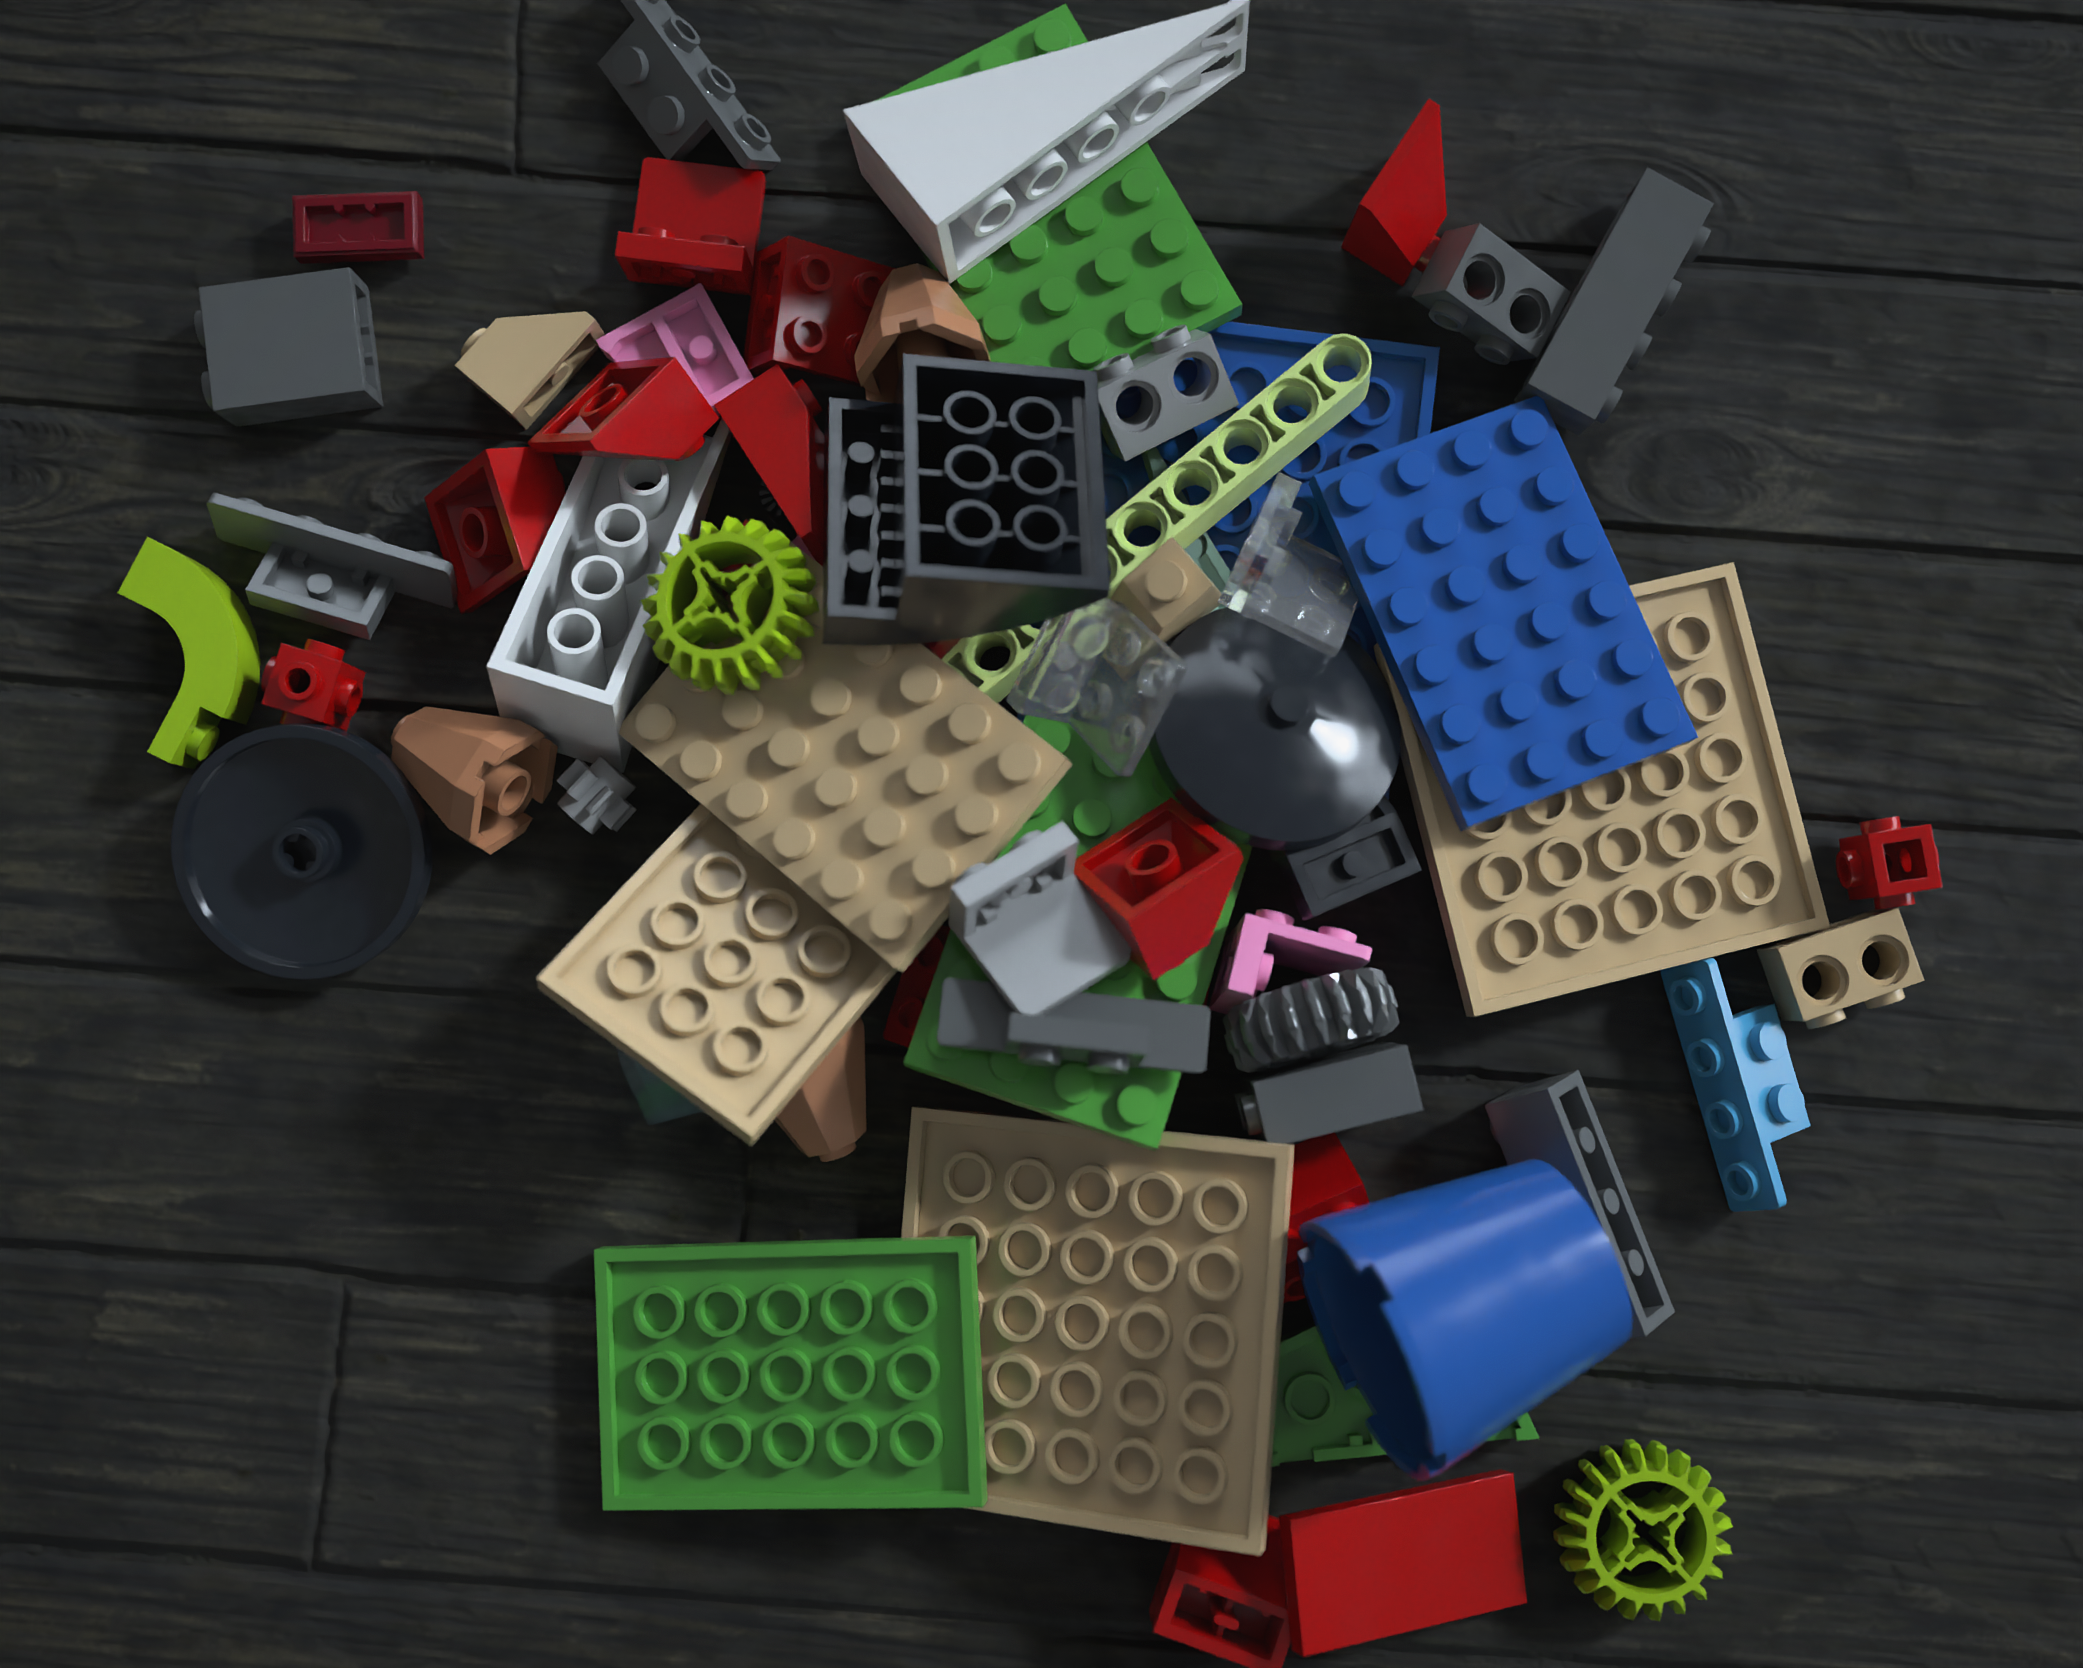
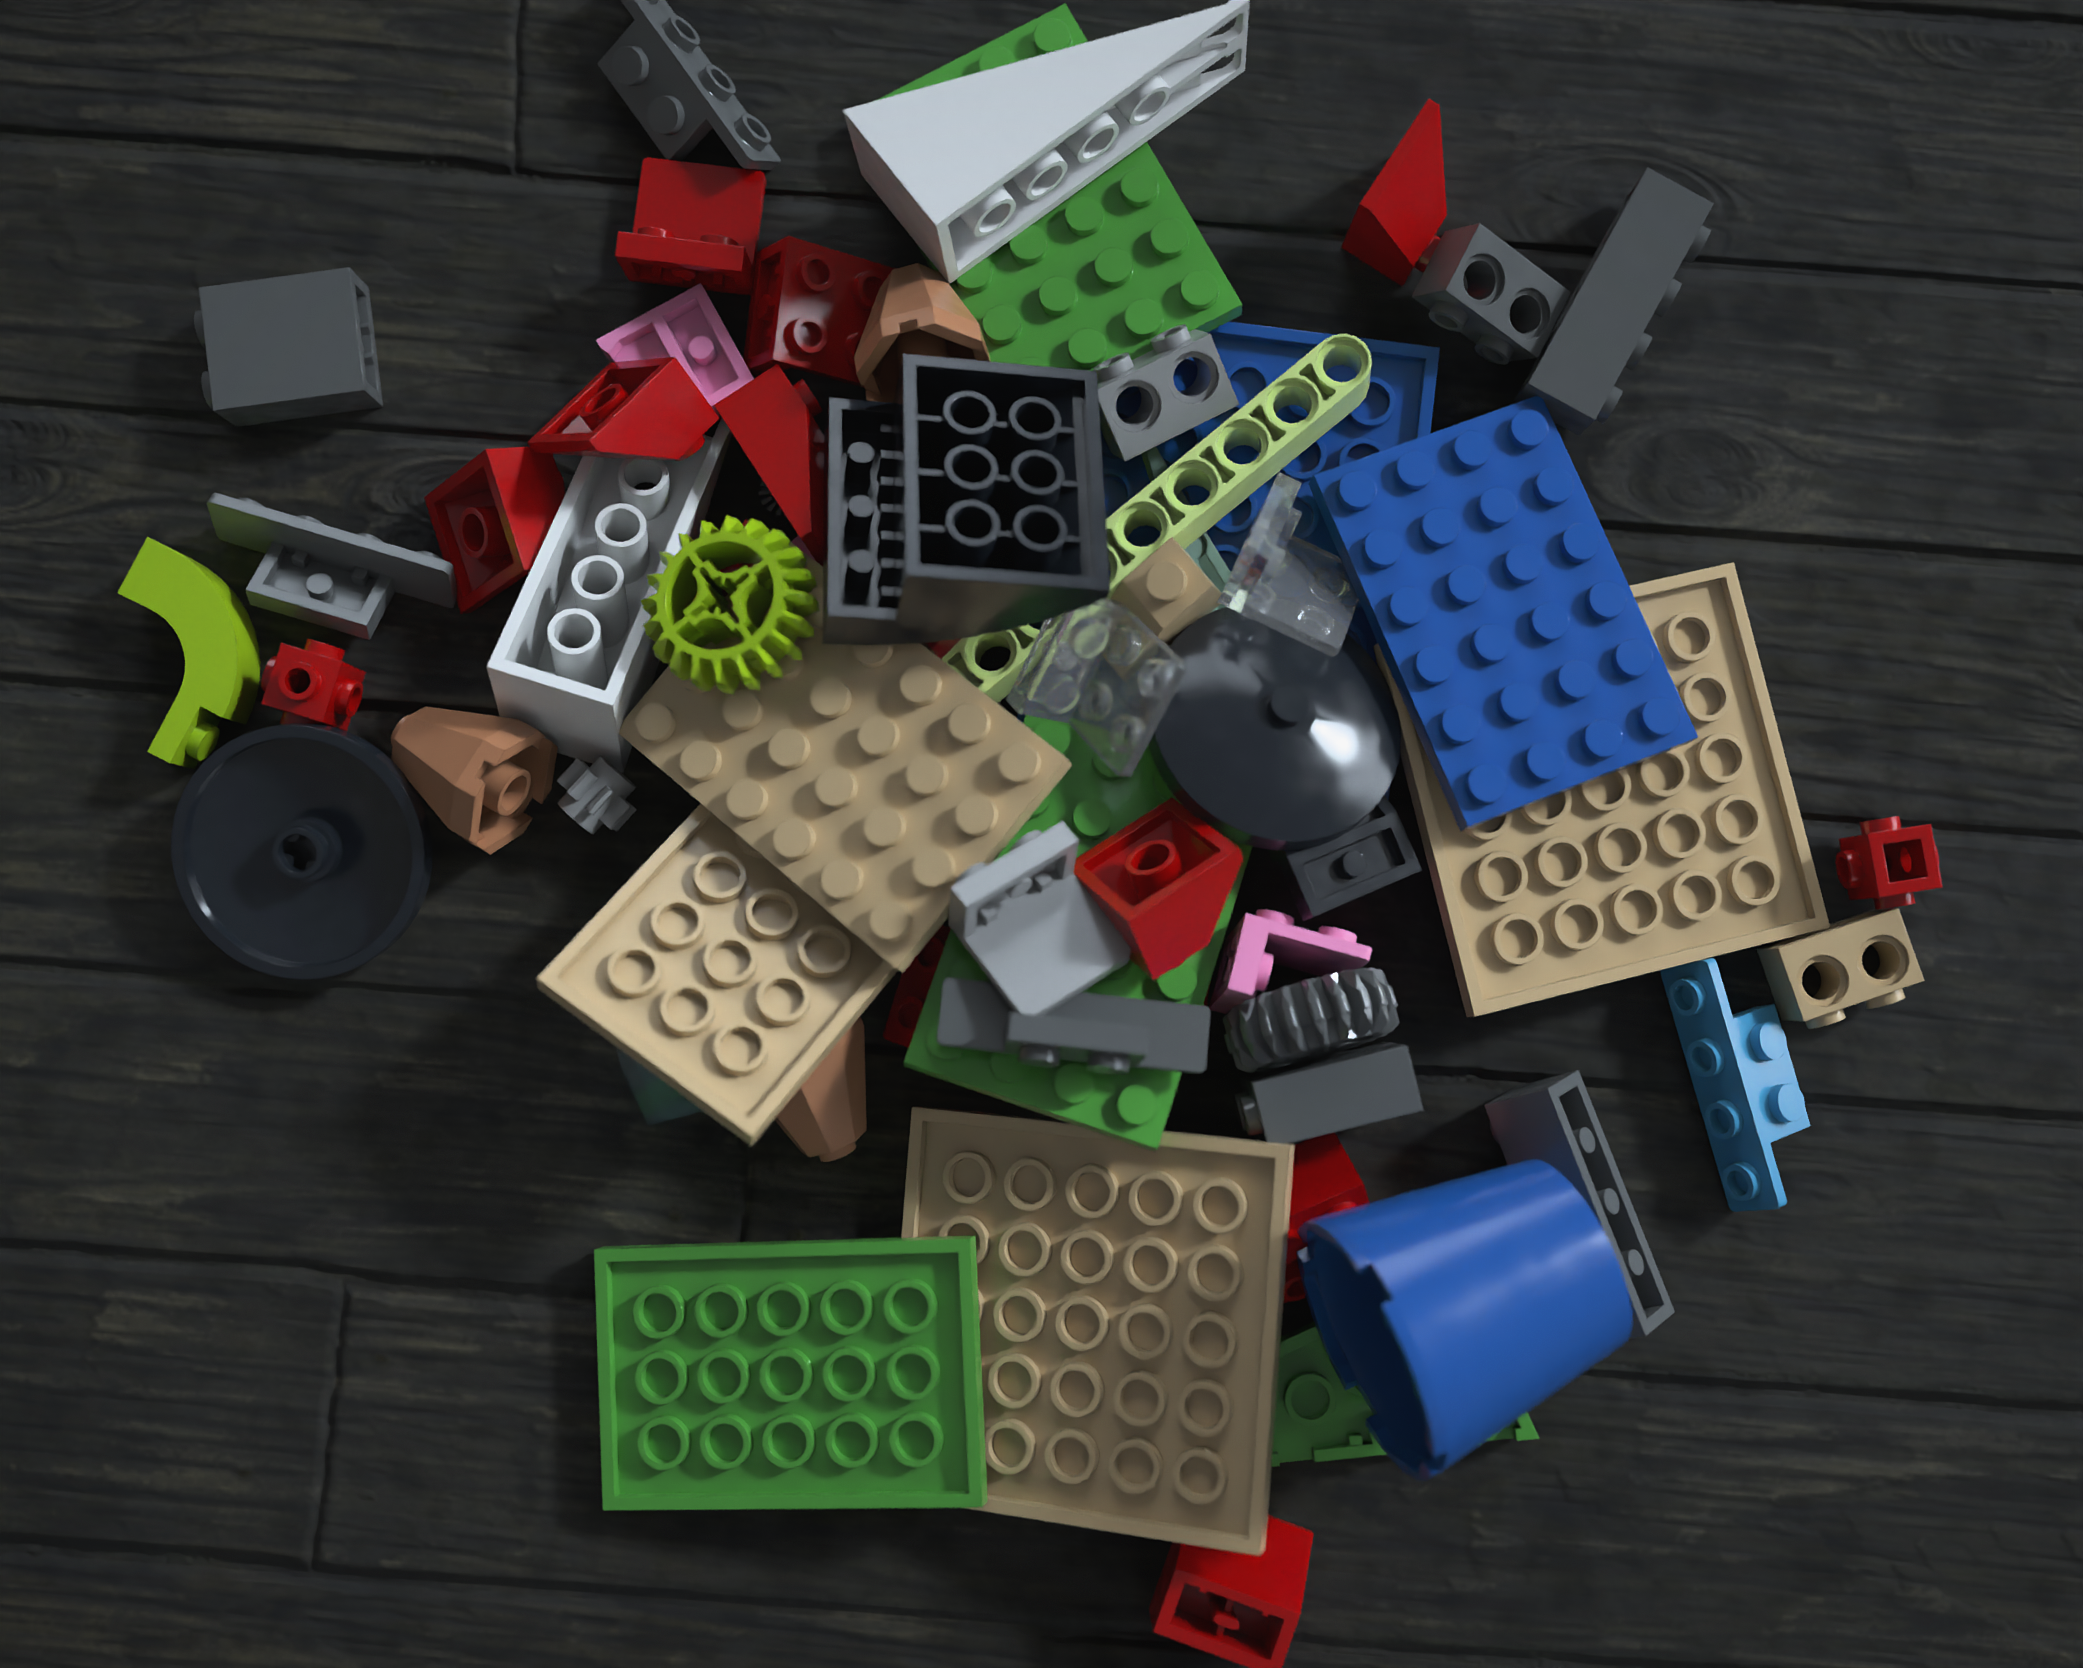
(358, 227): dark red plate -> none
(528, 359): tan slope -> none
(1401, 1561): red tile -> none
(1661, 1511): lime gear -> none

